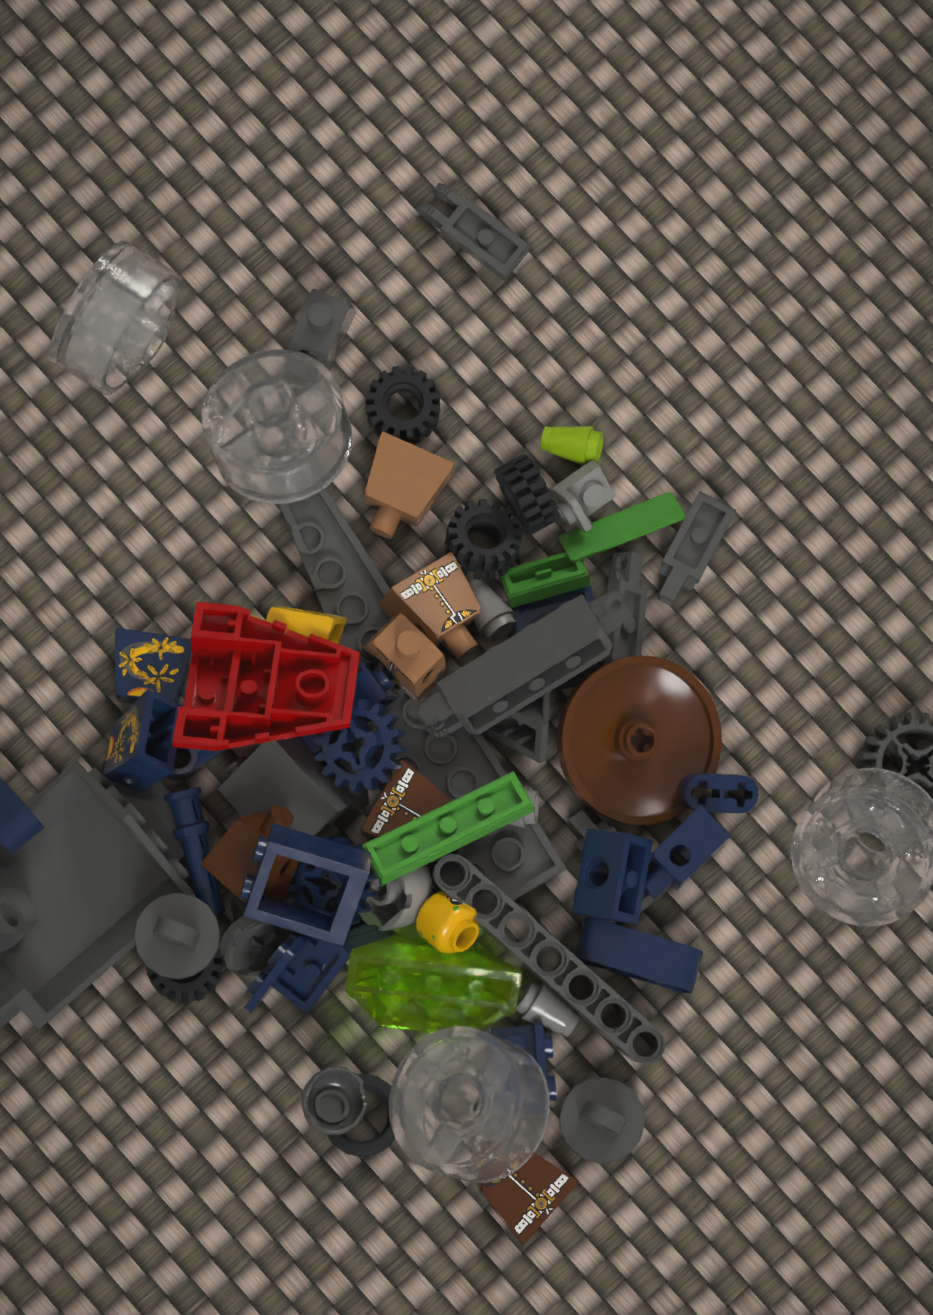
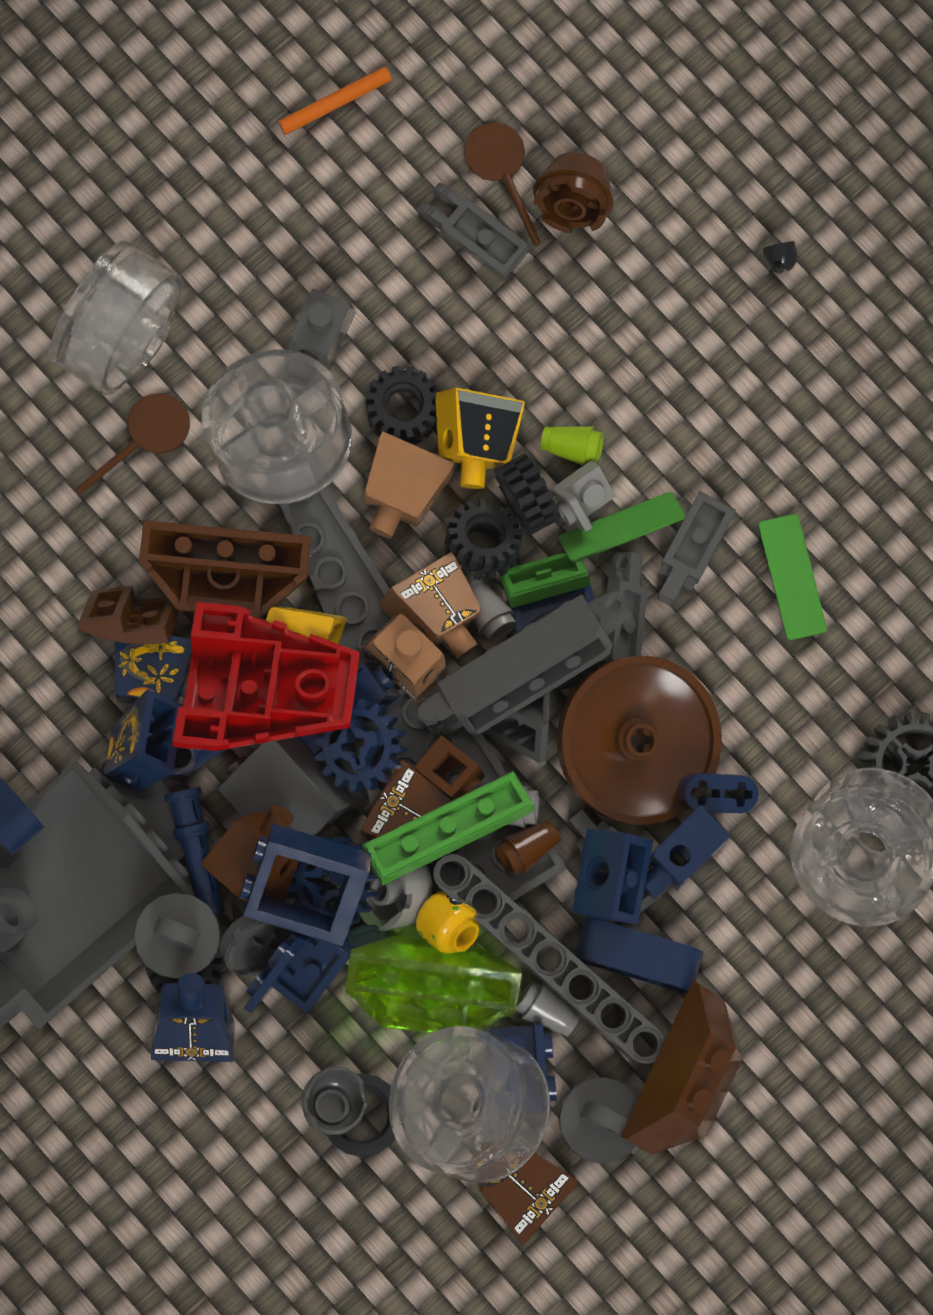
(120, 618): none -> reddish brown slope
(156, 425): none -> reddish brown piece
(193, 1022): none -> dark blue torso
(223, 565): none -> reddish brown wedge
(334, 100): none -> orange bar
(445, 761): none -> reddish brown brick
(476, 431): none -> torso
(495, 155): none -> reddish brown piece
(526, 847): none -> reddish brown cone
(574, 193): none -> reddish brown cone
(687, 1076): none -> reddish brown wedge
(781, 256): none -> black hinge
(792, 577): none -> bright green piece

